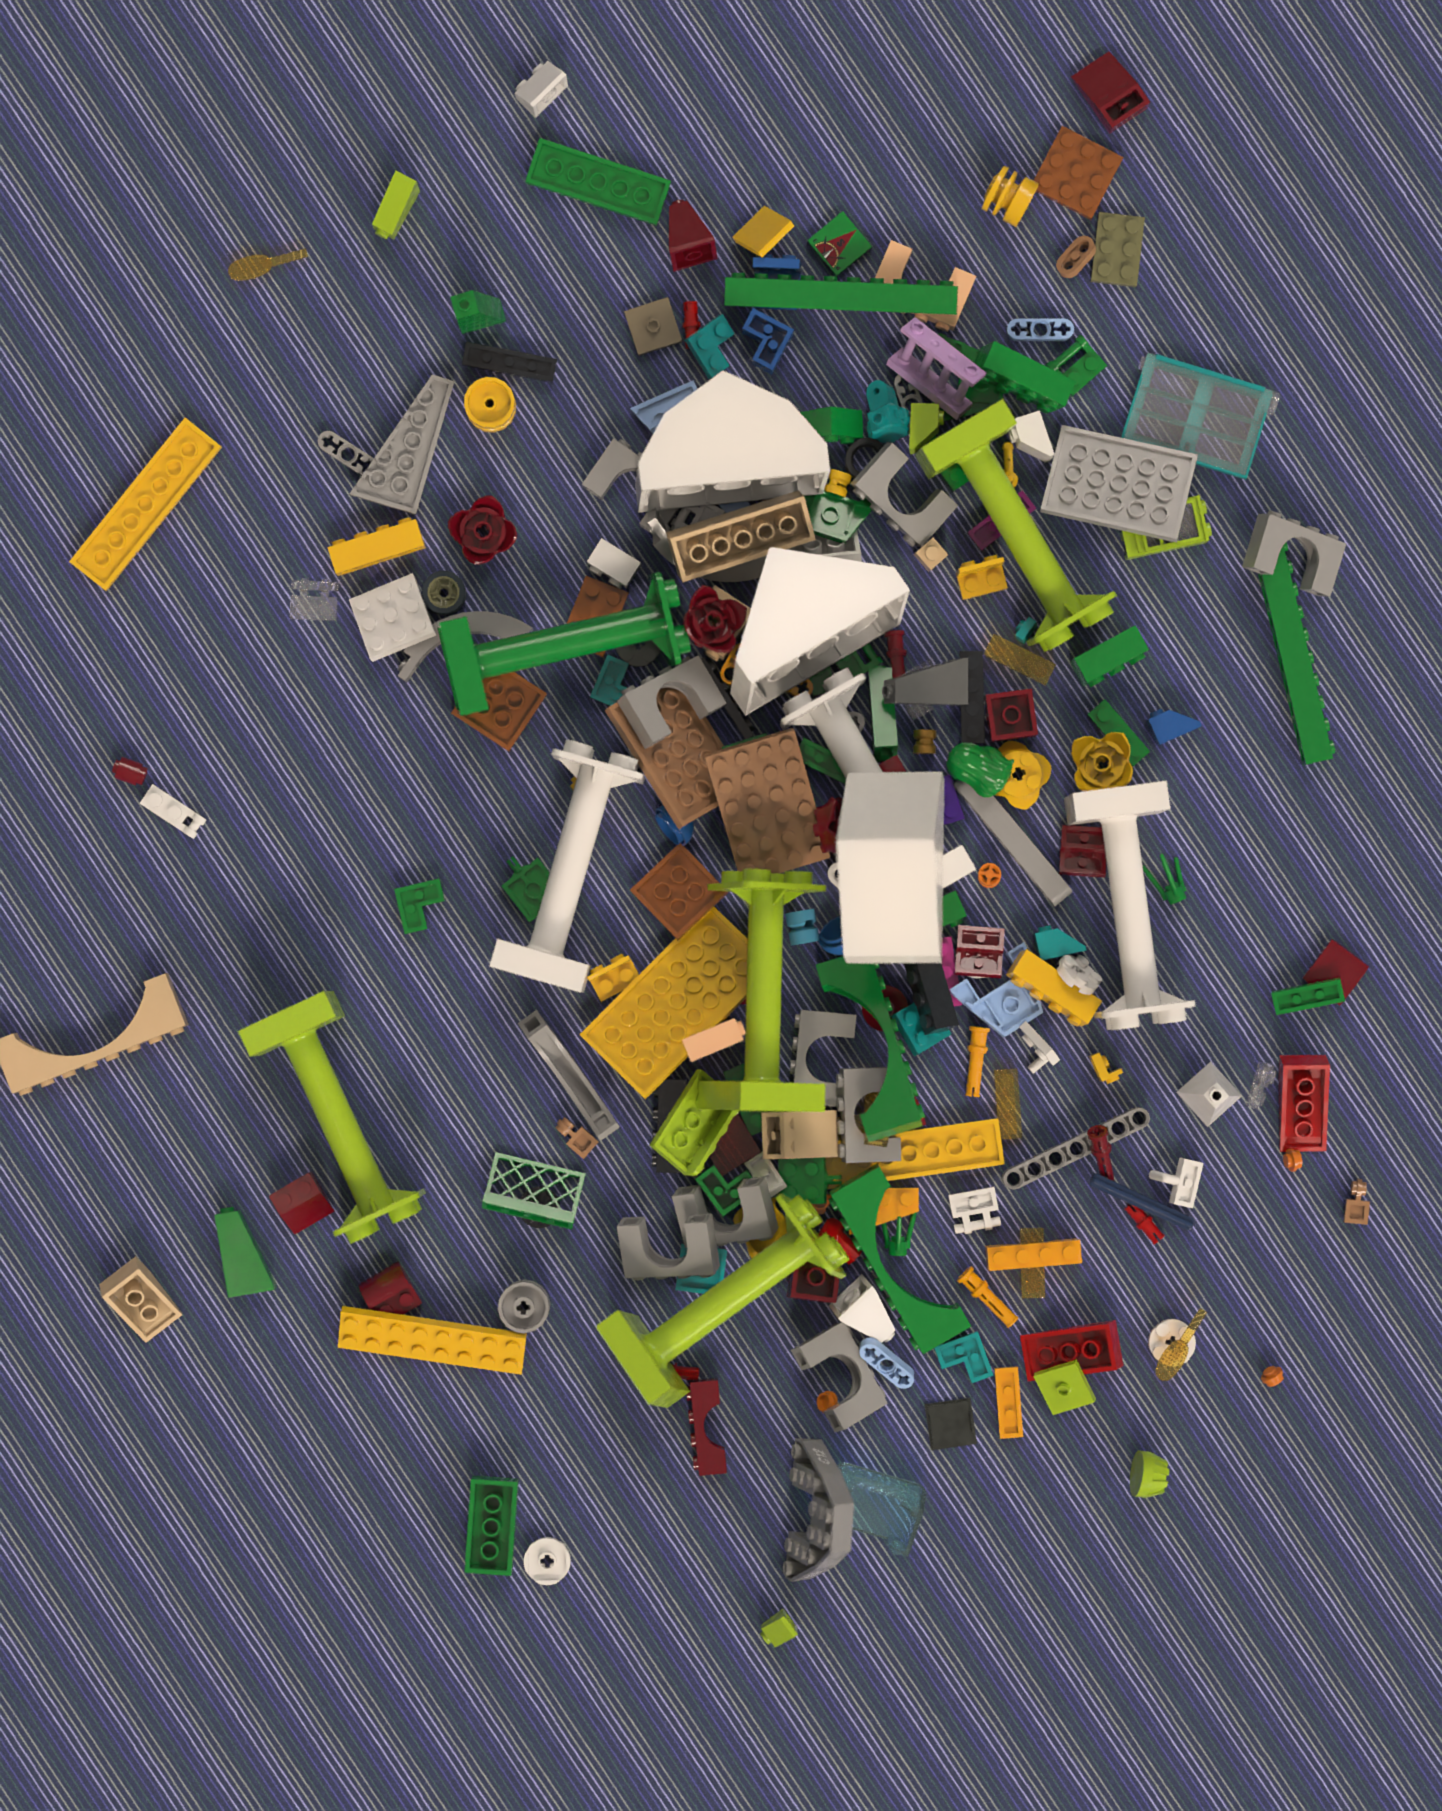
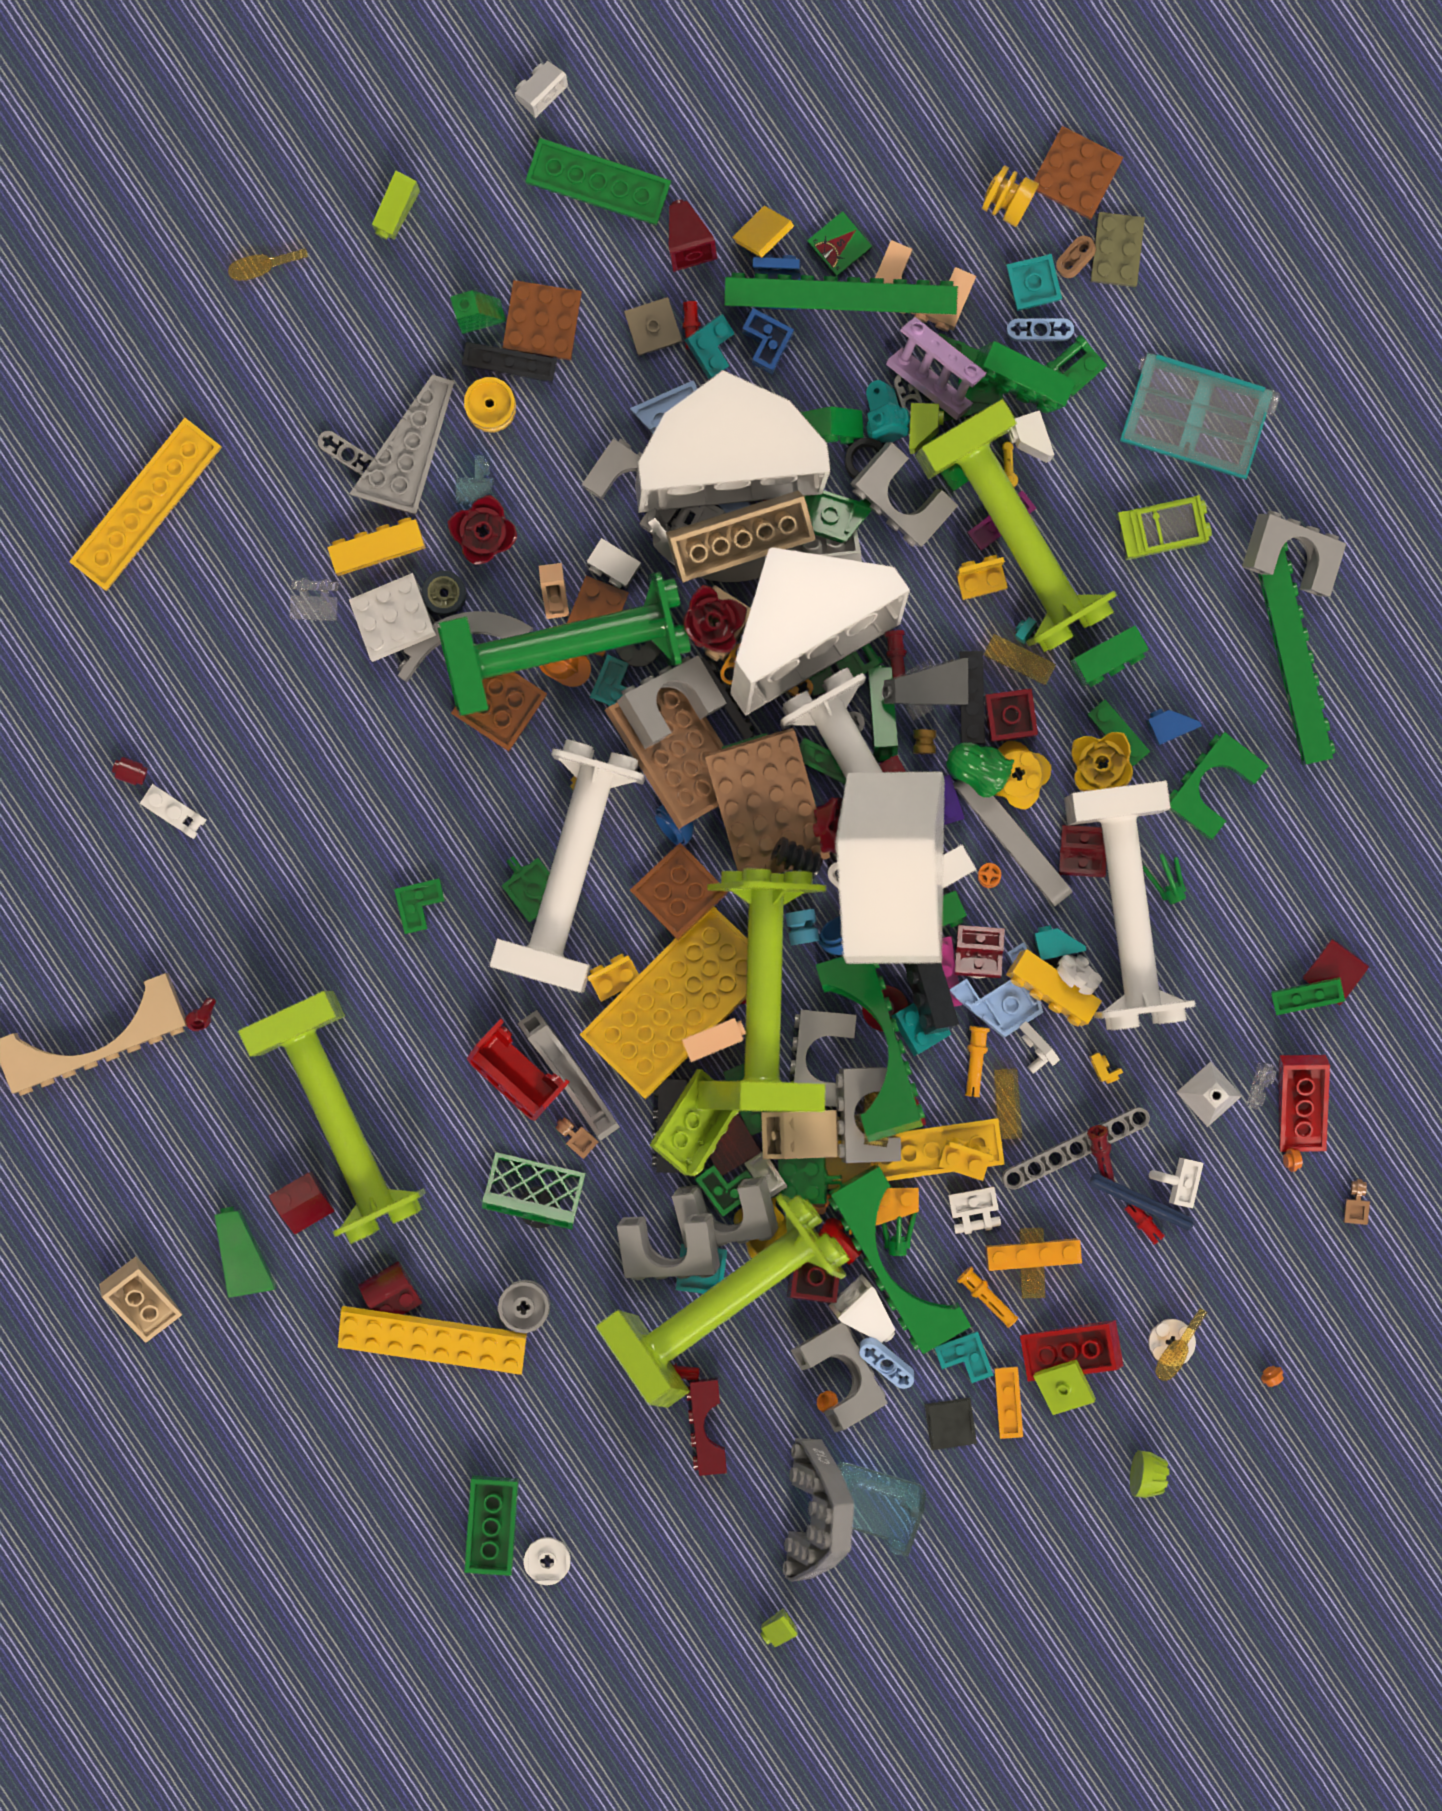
(200, 1018): none -> dark red animal
(471, 489): none -> clear light blue brick
(513, 1073): none -> red windscreen
(542, 320): none -> dark orange plate
(553, 590): none -> light nougat slope
(569, 672): none -> orange piece
(796, 856): none -> black piece
(838, 482): yellow wheel -> none
(930, 554): tan brick -> none
(964, 1159): none -> yellow bracket
(1034, 282): none -> teal plate
(1111, 91): dark red slope -> none
(1119, 483): light grey plate -> none
(1223, 753): none -> green arch

